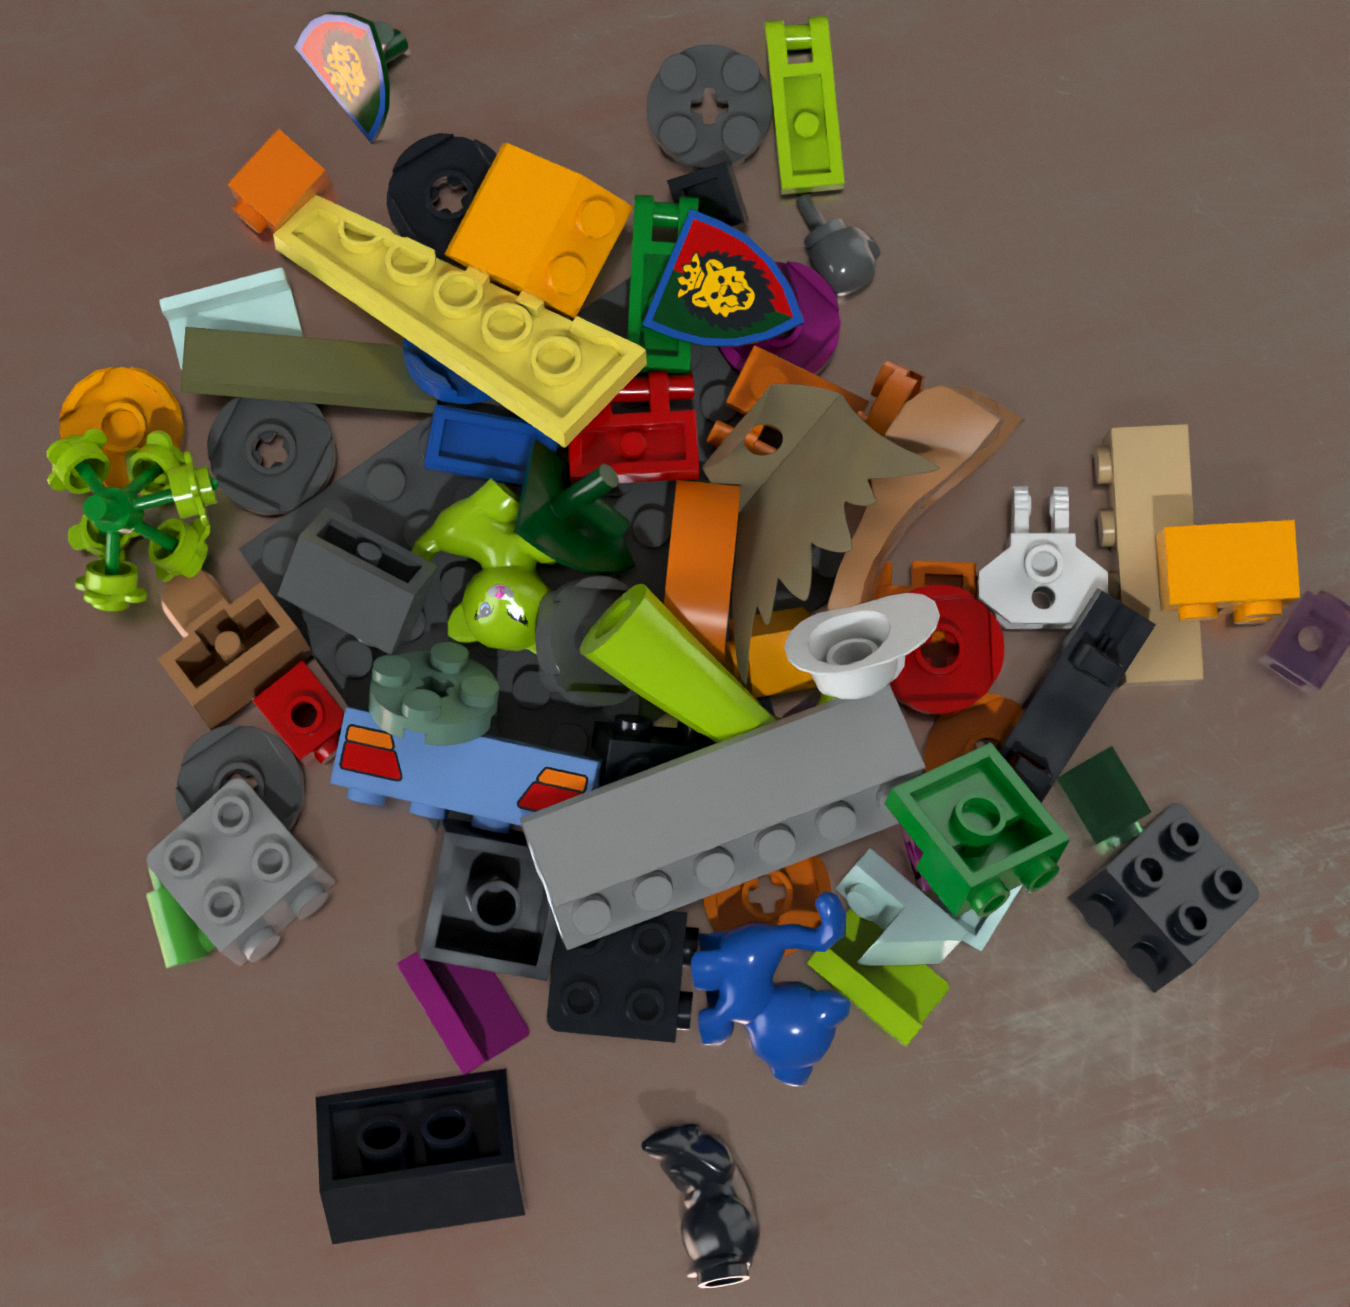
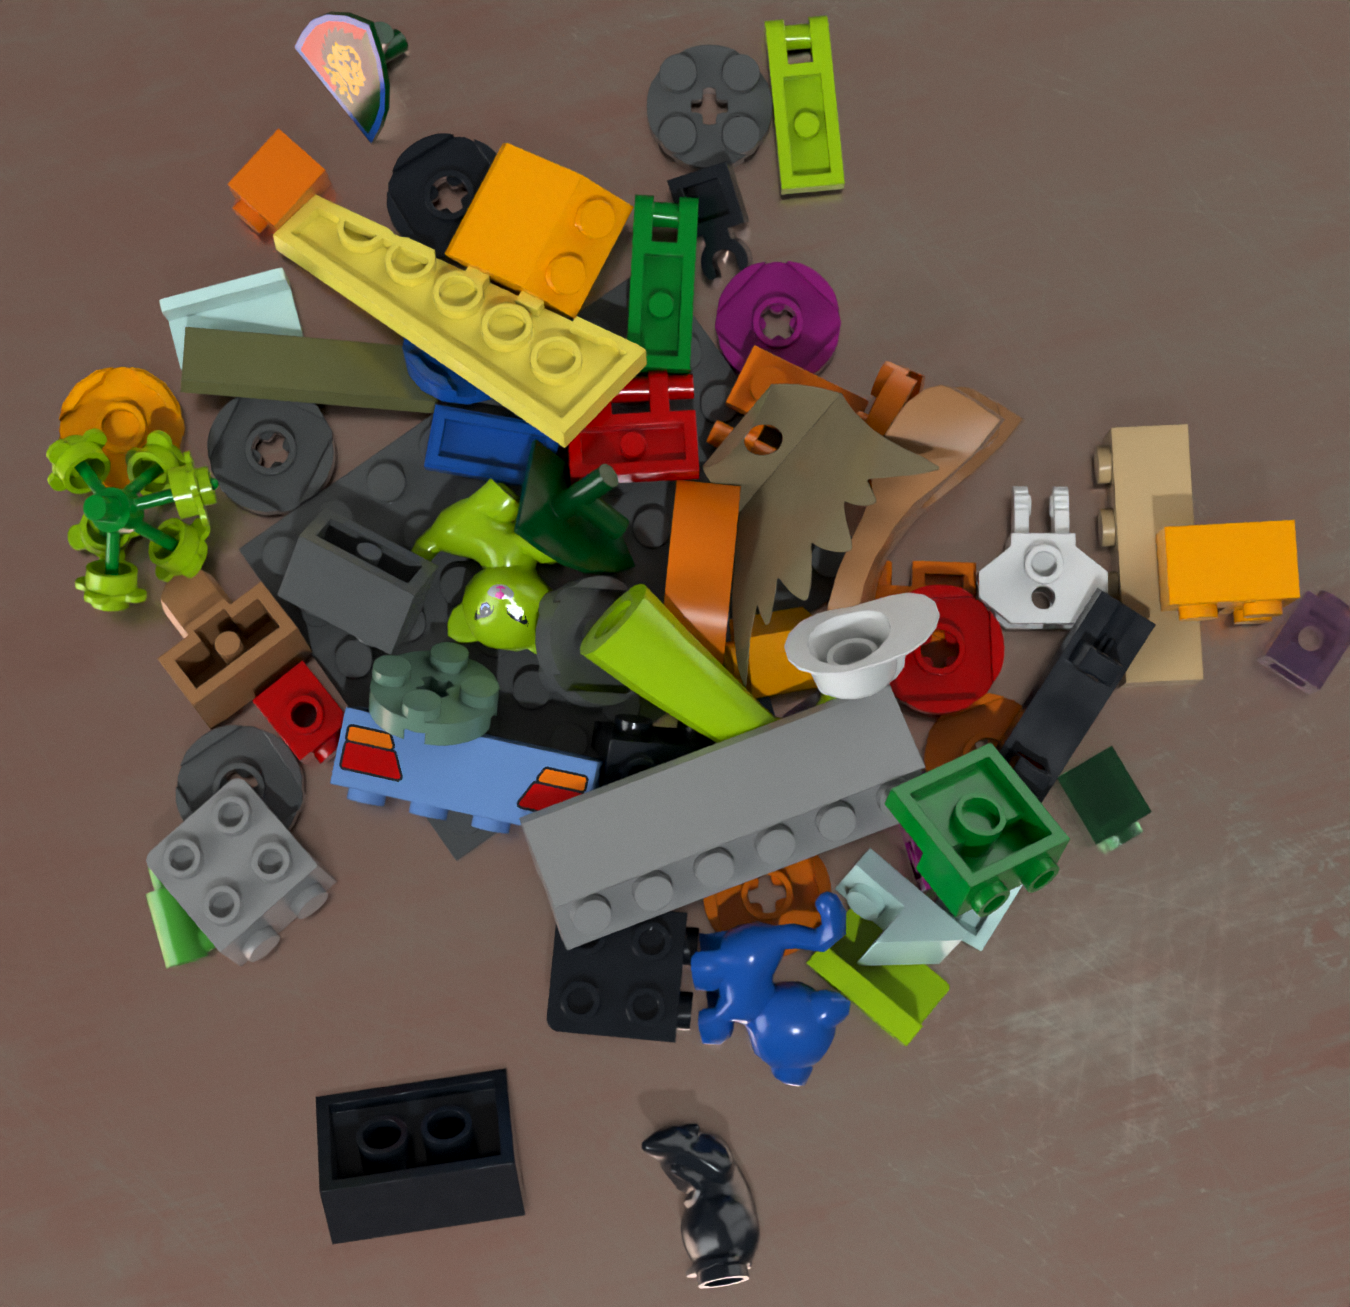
(466, 1009): magenta panel -> none
(485, 904): black brick -> none
(721, 289): shield -> none
(839, 252): dark grey piece -> none
(1166, 897): black bracket -> none

